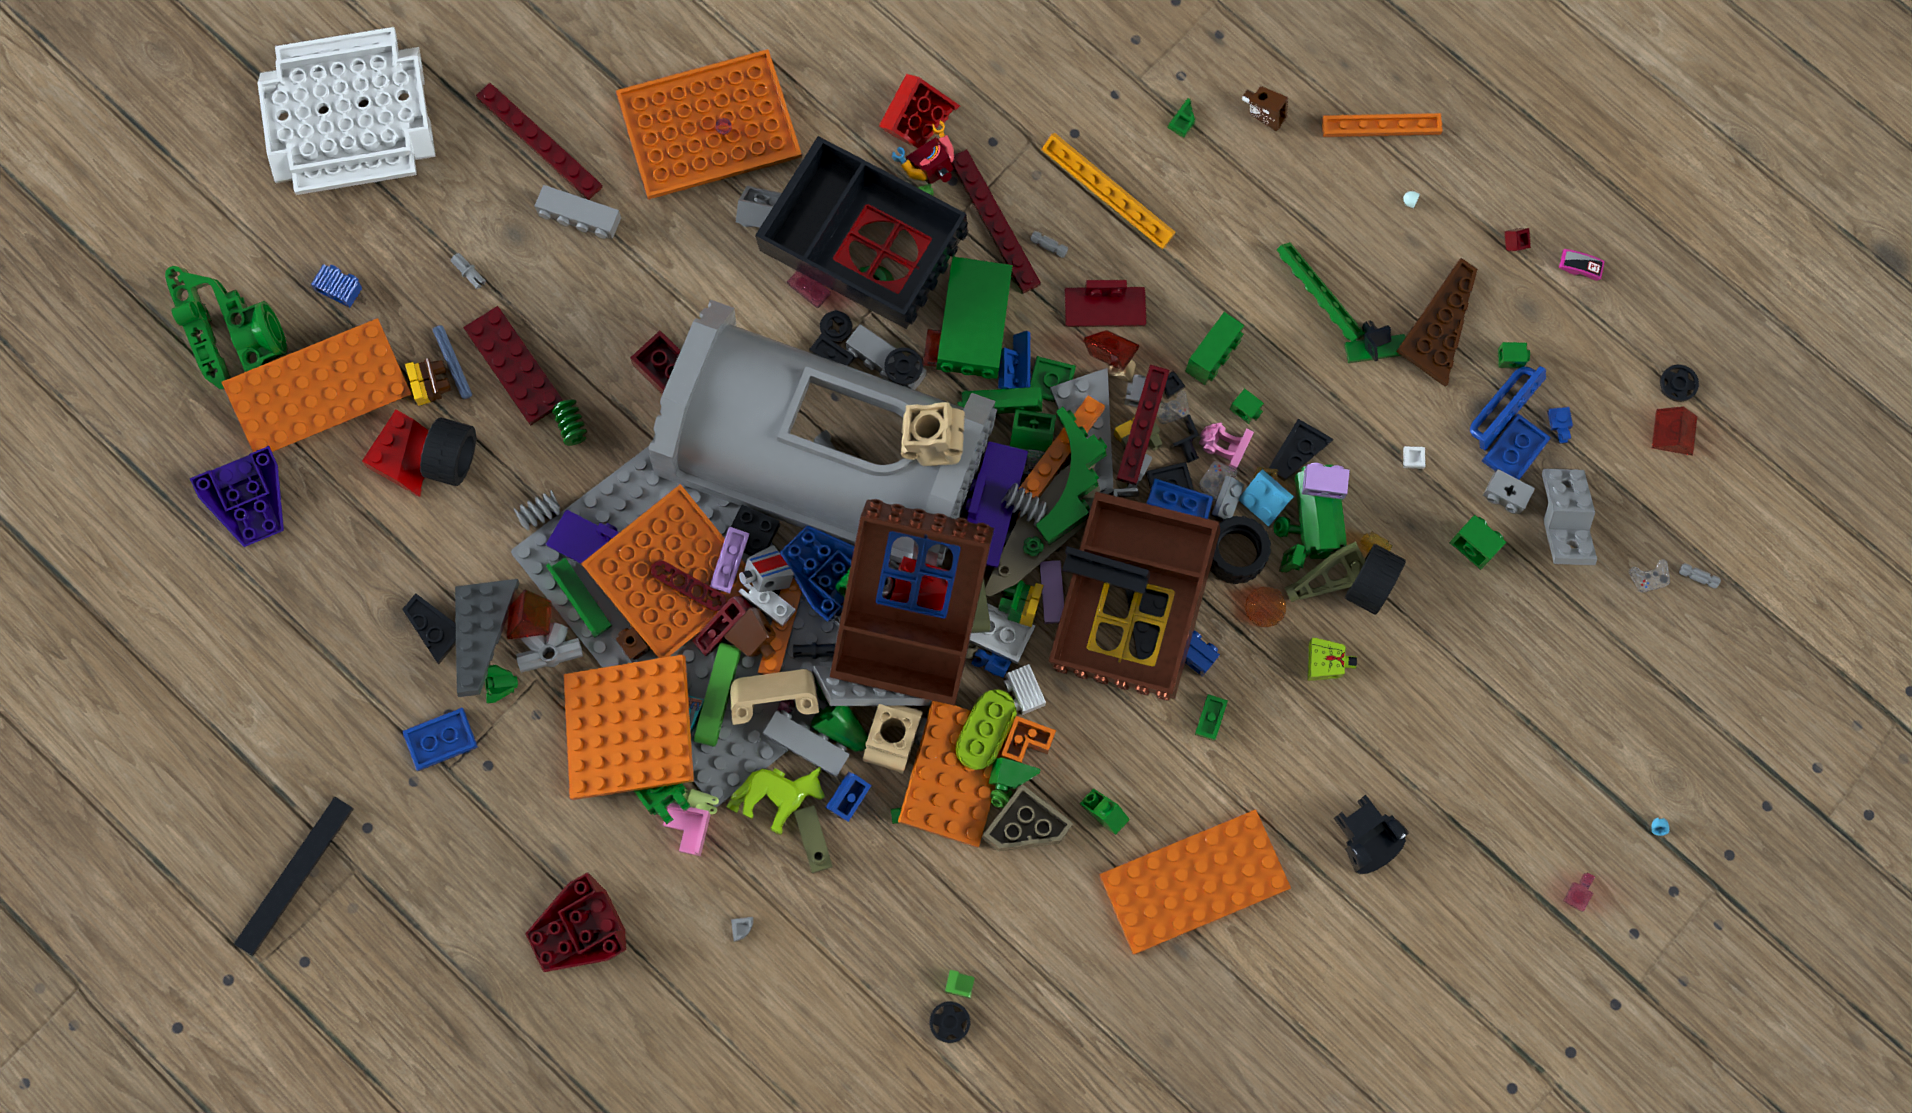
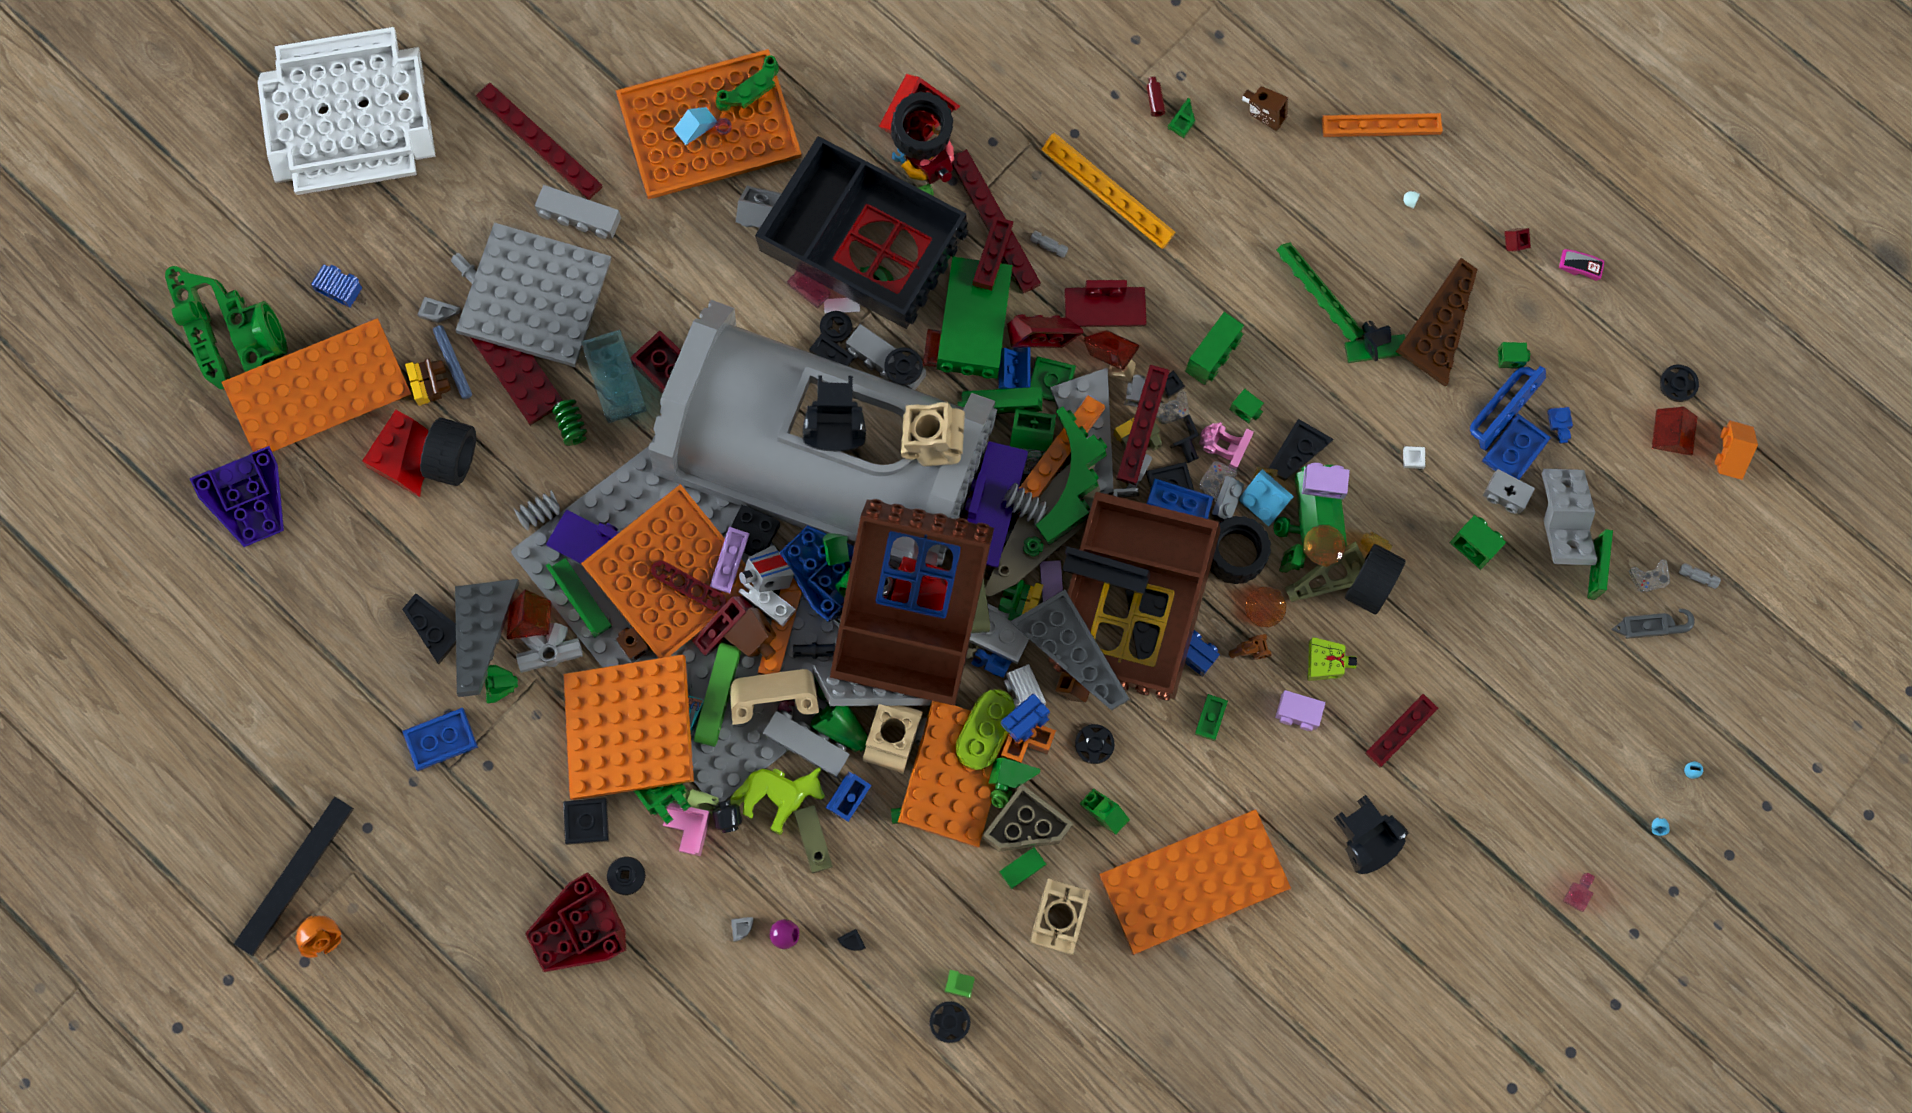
(316, 935): none -> orange cylinder
(436, 310): none -> light grey tile
(534, 294): none -> light grey plate
(586, 821): none -> black tile
(613, 376): none -> clear light blue brick
(636, 875): none -> black piece
(694, 124): none -> medium azure slope
(727, 816): none -> black head
(751, 88): none -> green plate
(784, 934): none -> magenta piece
(834, 420): none -> black piece
(836, 548): none -> green tile
(841, 304): none -> white sticker
(852, 941): none -> black tile
(921, 102): none -> black tyre
(993, 253): none -> dark red plate
(1022, 868): none -> green tile
(1026, 718): none -> blue brick
(1042, 331): none -> dark red slope
(1067, 640): none -> dark grey wing
(1068, 898): none -> tan piece
(1071, 688): none -> reddish brown brick
(1094, 744): none -> black wheel
(1155, 97): none -> dark red cylinder
(1255, 646): none -> dark orange piece
(1300, 710): none -> lavender brick
(1324, 545): none -> clear orange dish
(1401, 730): none -> dark red plate
(1599, 573): none -> green tile
(1653, 625): none -> dark grey plate
(1693, 774): none -> medium azure hinge
(1738, 449): none -> orange brick

